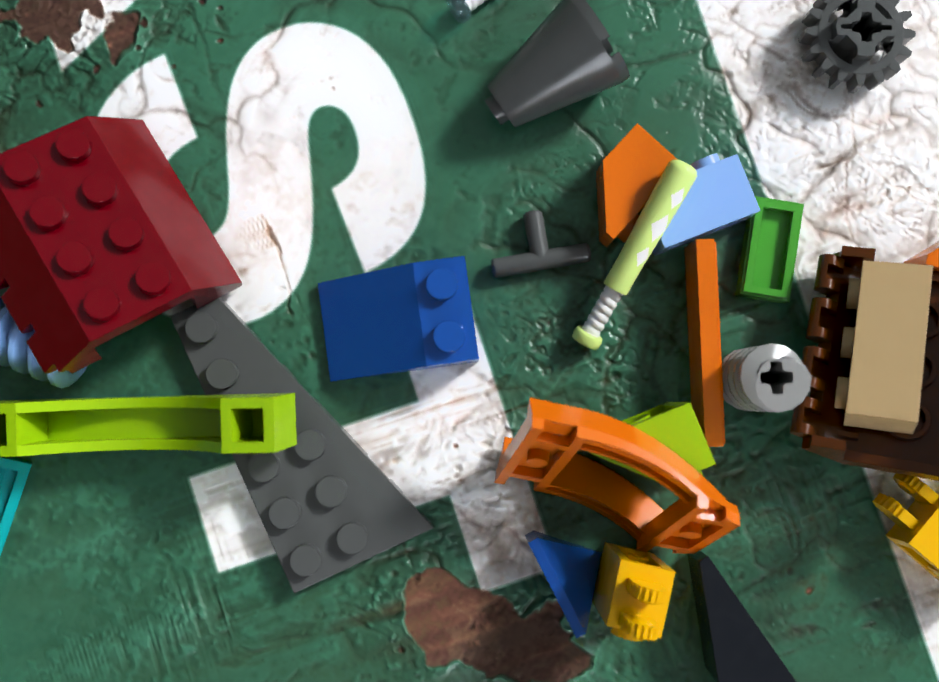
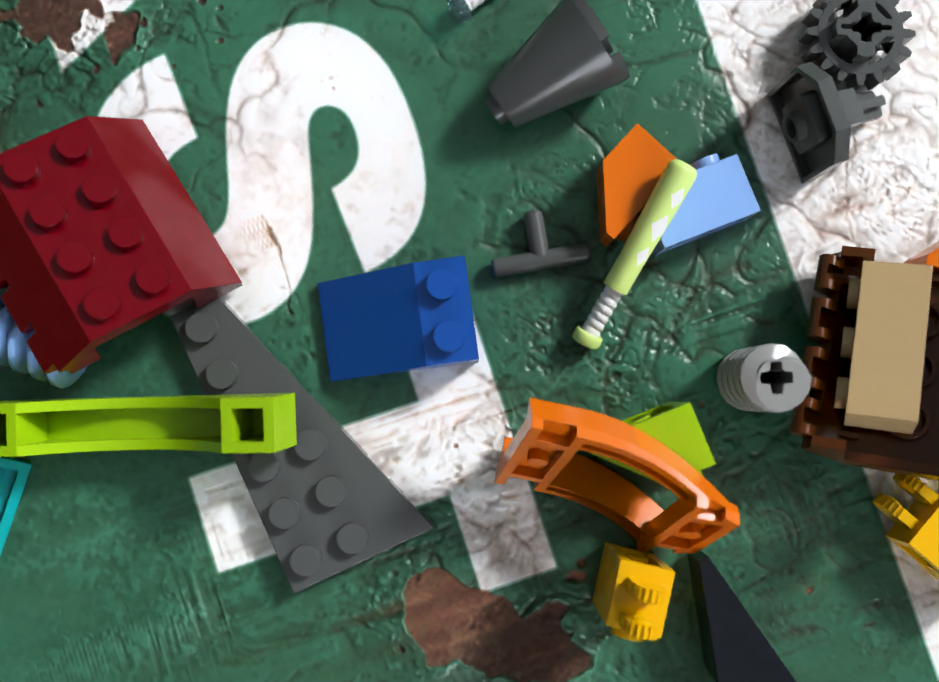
(570, 573): blue slope -> none
(705, 339): orange tile -> none
(770, 251): bright green tile -> none
(819, 118): none -> dark grey piece

